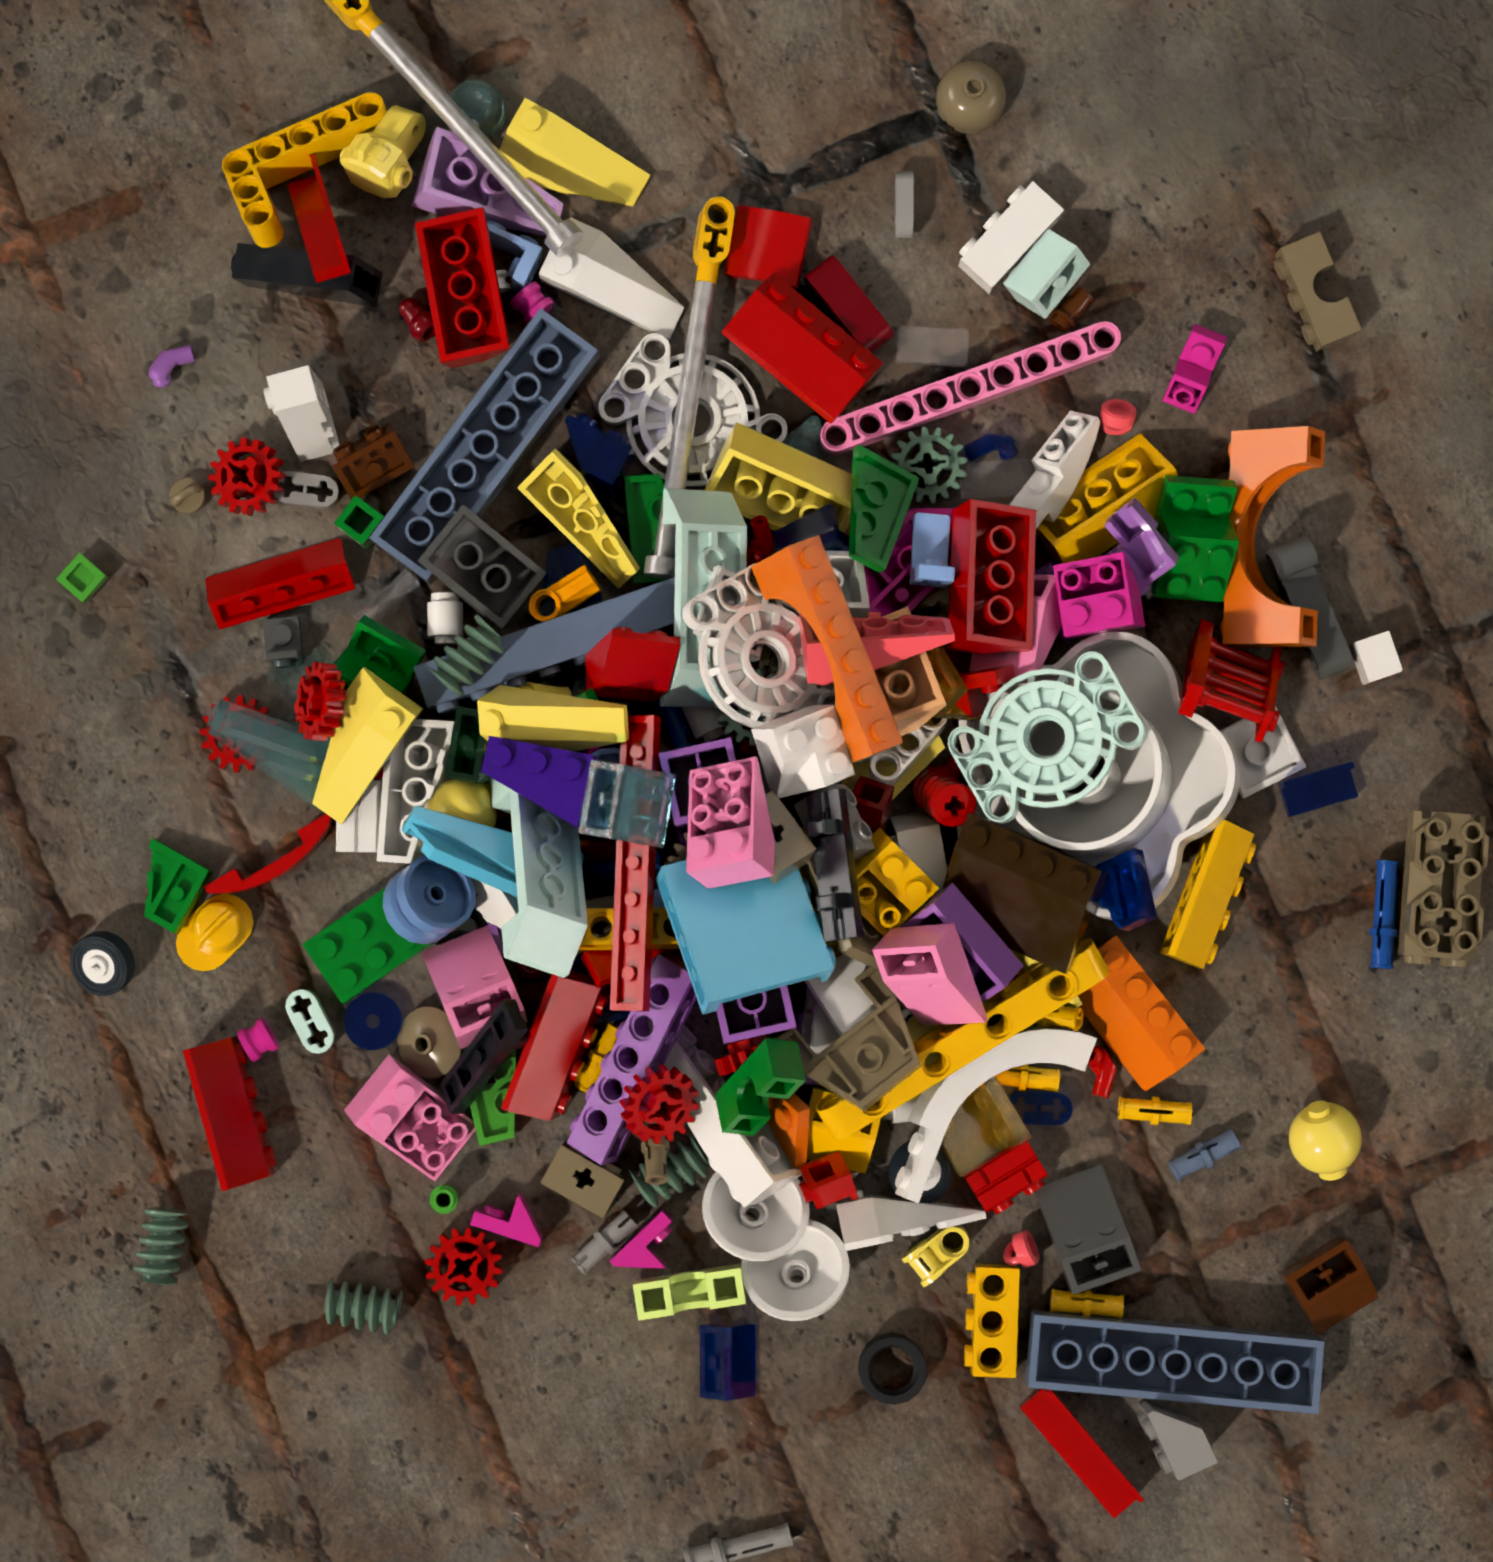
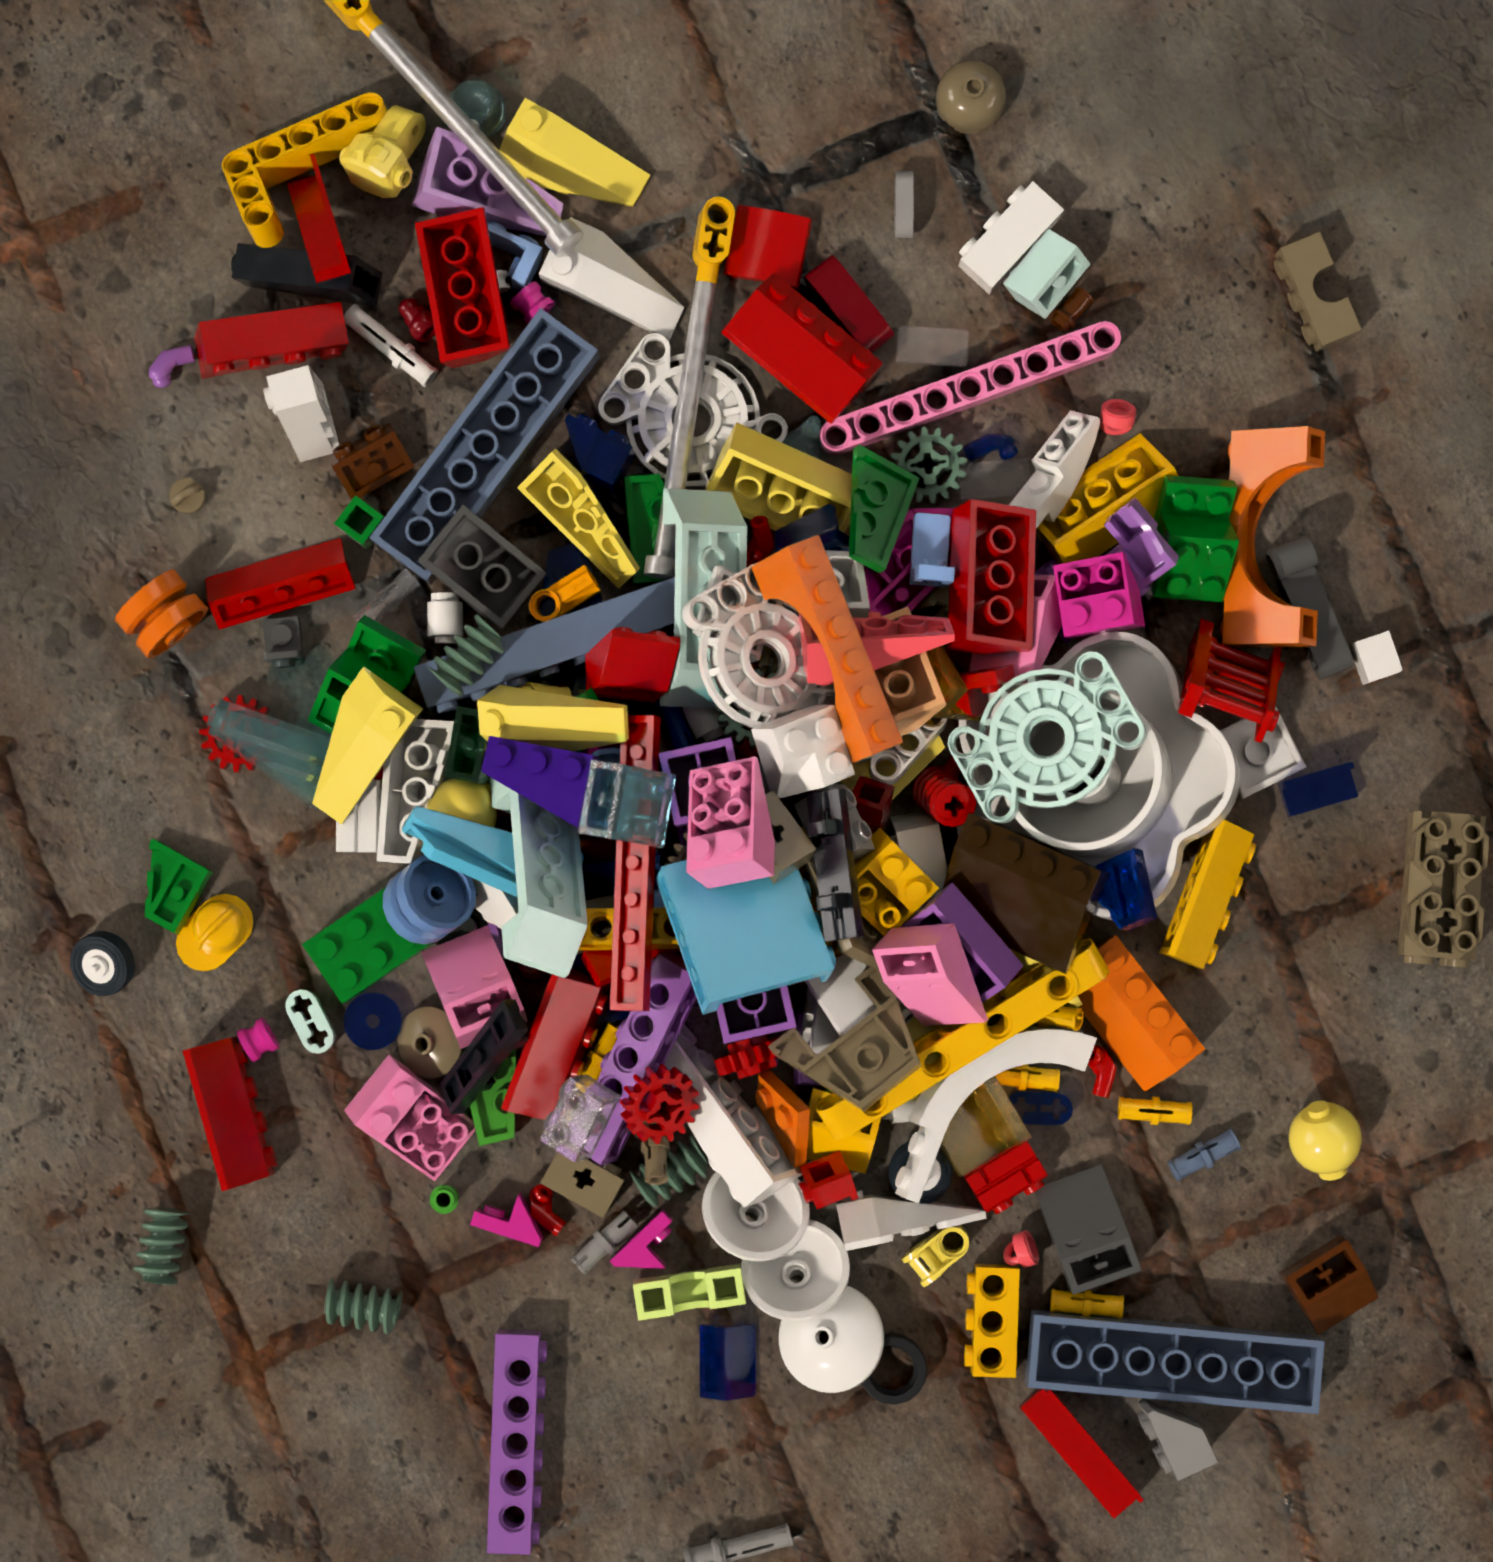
(82, 578): bright green plate -> none
(161, 614): none -> orange wheel
(261, 471): red gear -> none
(270, 339): none -> red wedge
(305, 498): light grey beam -> none
(312, 837): red slope -> none
(320, 701): red gear -> none
(422, 371): none -> white pin
(475, 1278): red gear -> none
(503, 1534): none -> medium lavender brick
(541, 1209): none -> red arm
(579, 1117): none -> clear brick
(768, 1072): green arch -> none
(849, 1354): none -> white dish
(1194, 368): dark pink slope -> none
(1384, 914): blue pin -> none

